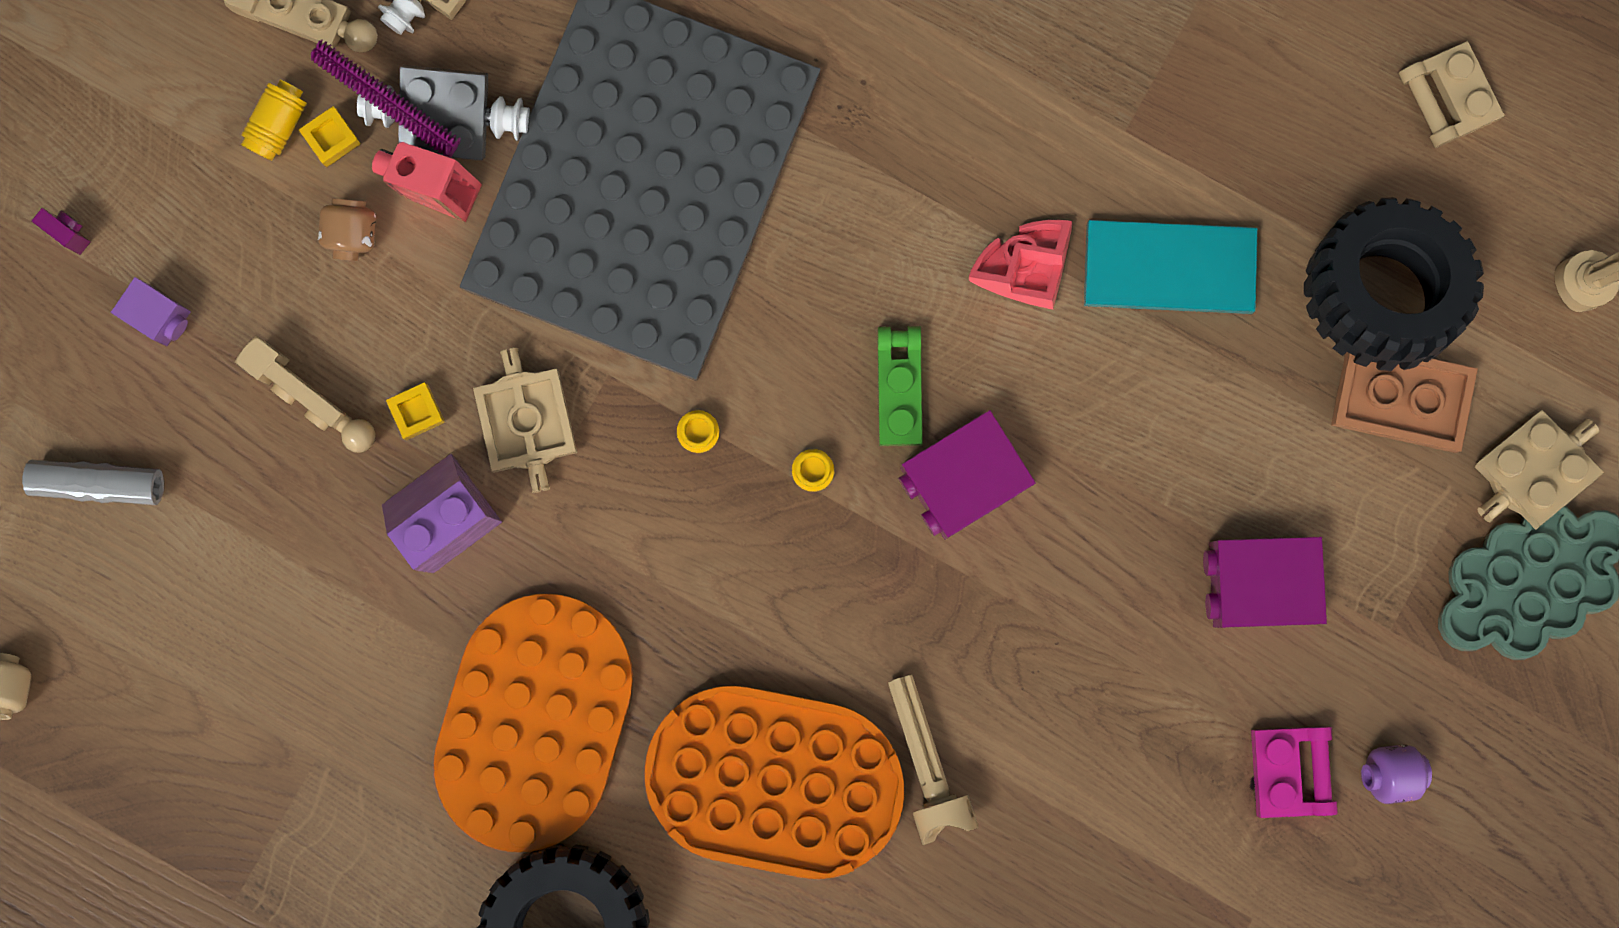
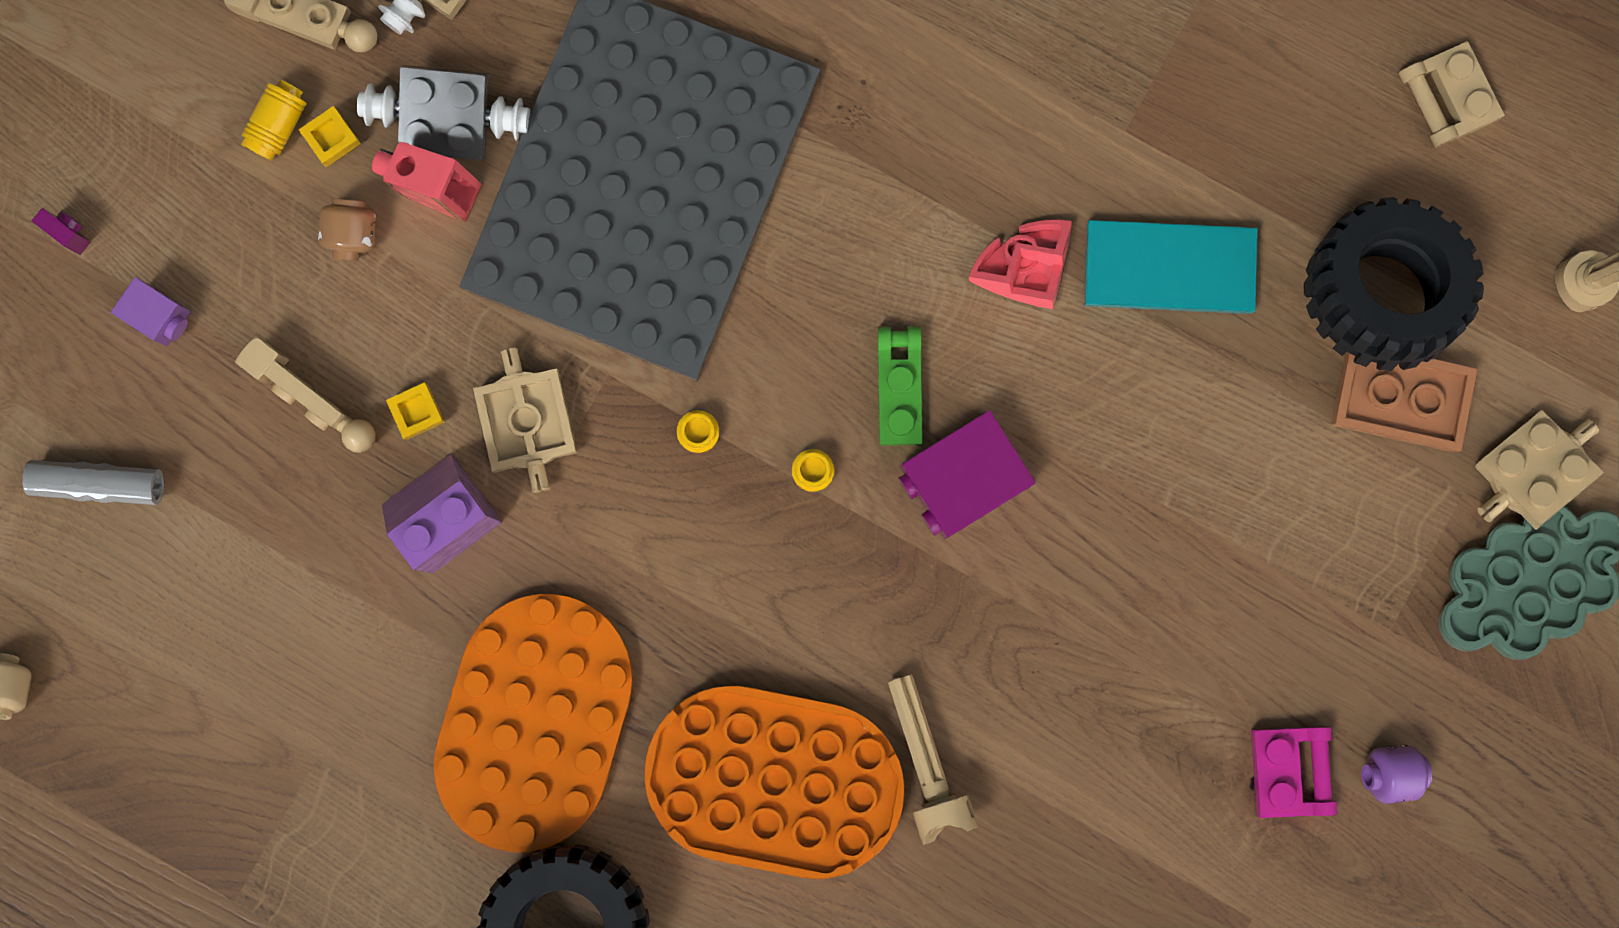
(384, 99): magenta axle -> none
(1265, 582): magenta brick -> none

